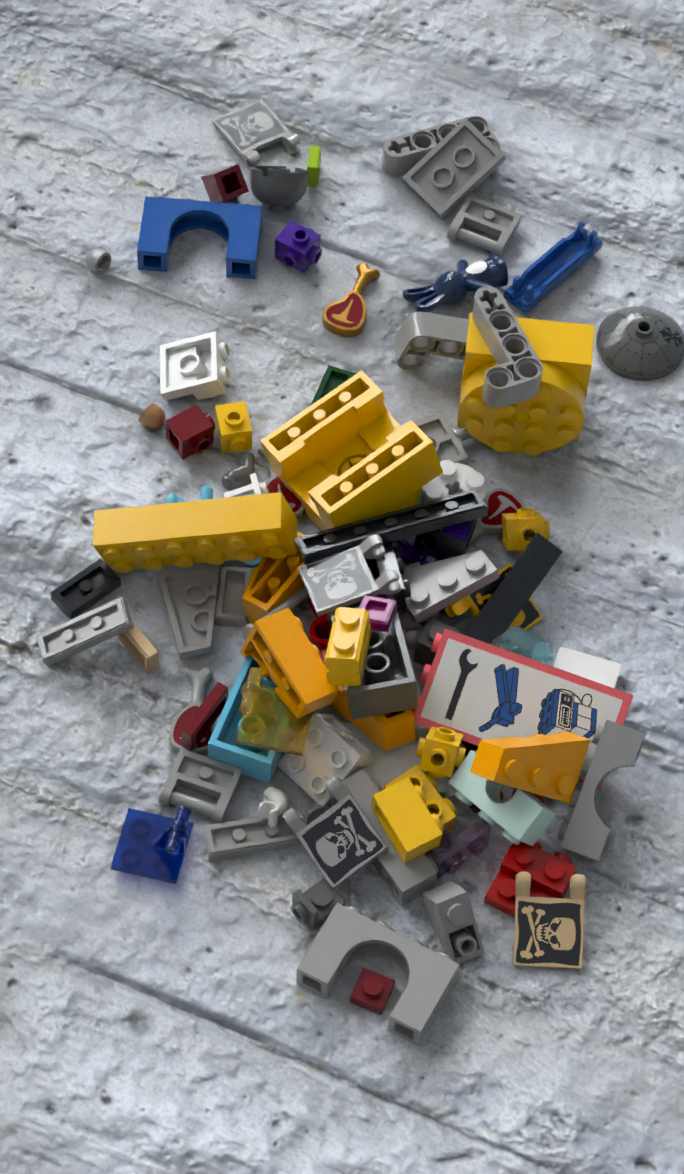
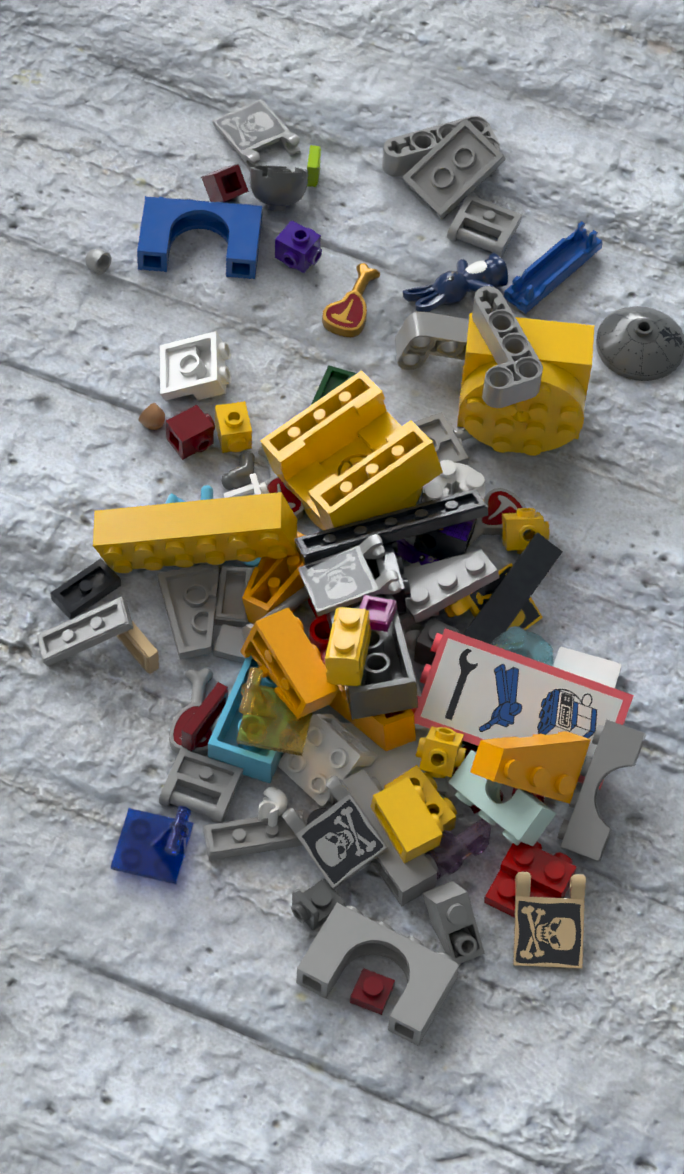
(229, 644): none -> light grey tile

